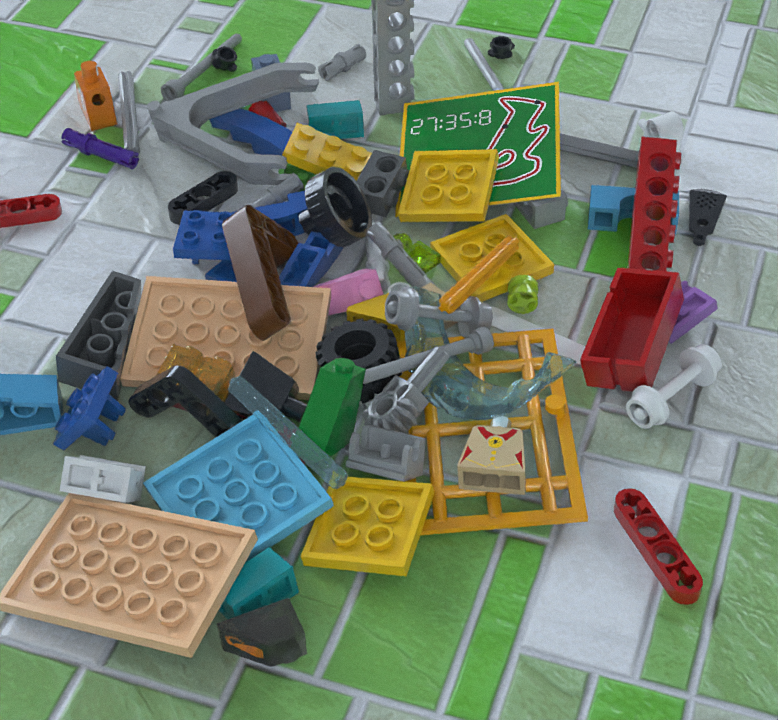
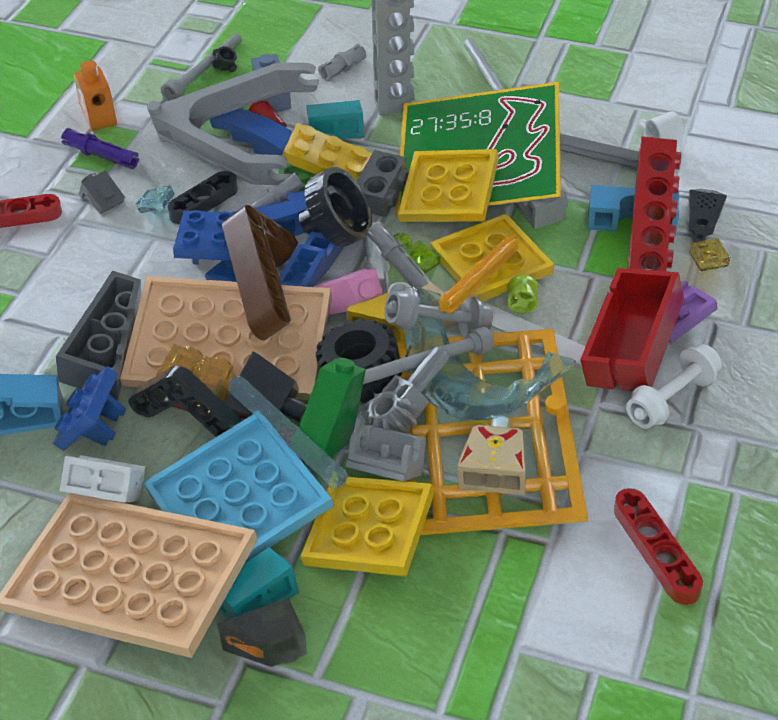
(101, 191): none -> dark grey bracket
(128, 112): light grey axle -> none
(155, 200): none -> clear light blue plate
(501, 47): black plate -> none
(709, 254): none -> clear yellow plate

